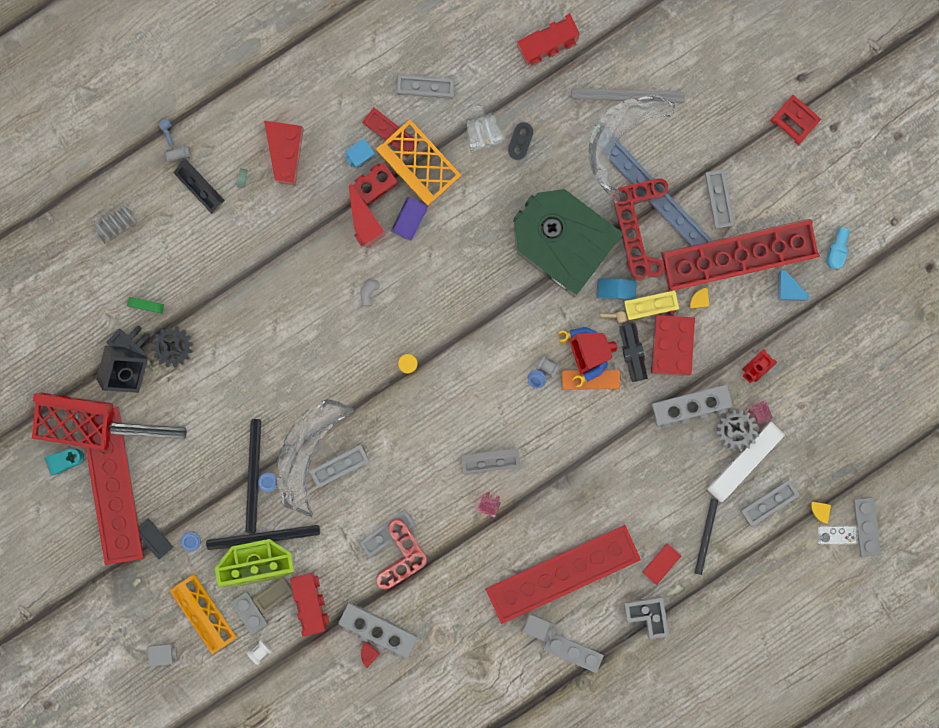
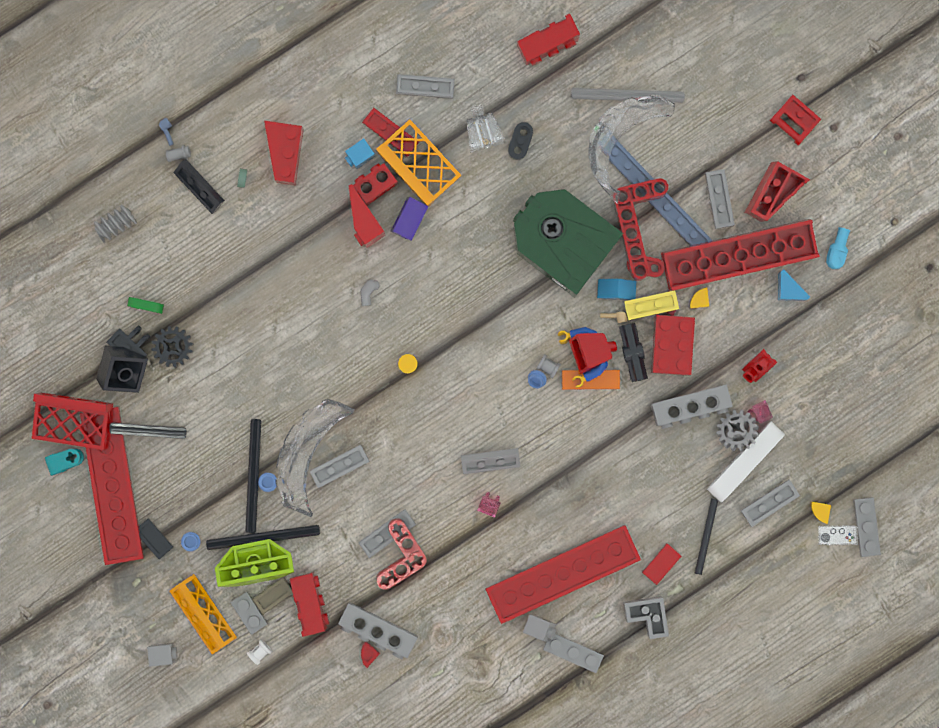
(774, 190): none -> red wedge

